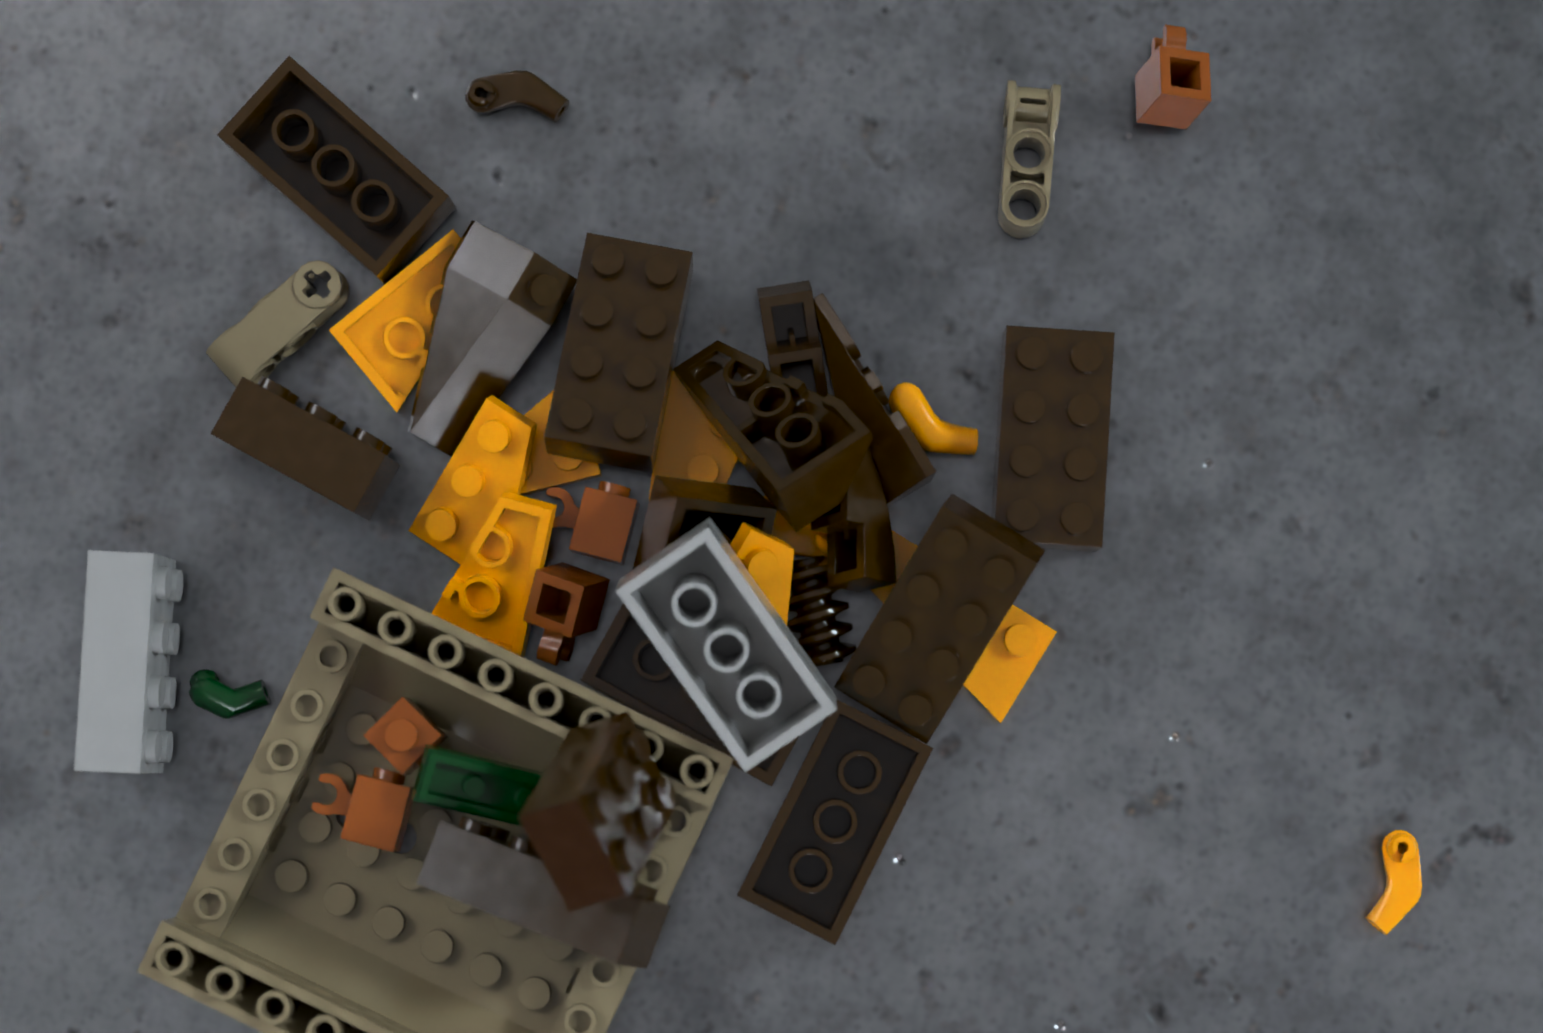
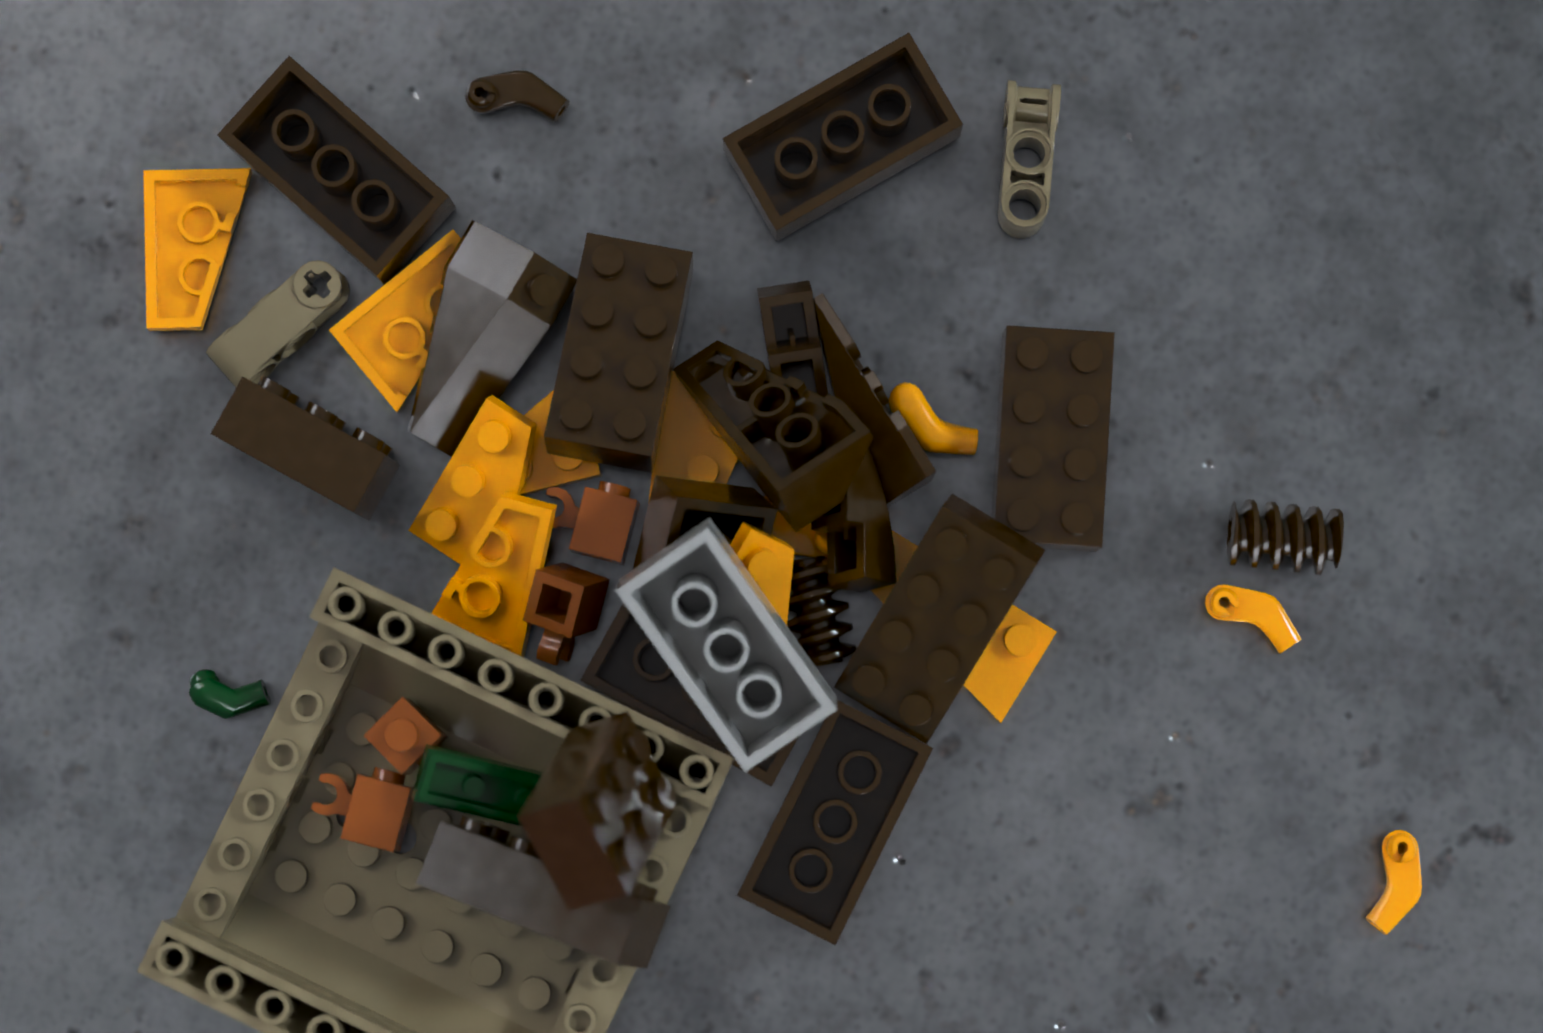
(127, 663): light grey brick -> none
(187, 240): none -> light orange wing
(842, 136): none -> dark brown brick
(1172, 82): dark orange brick -> none
(1253, 607): none -> light orange arm
(1285, 535): none -> dark brown piece

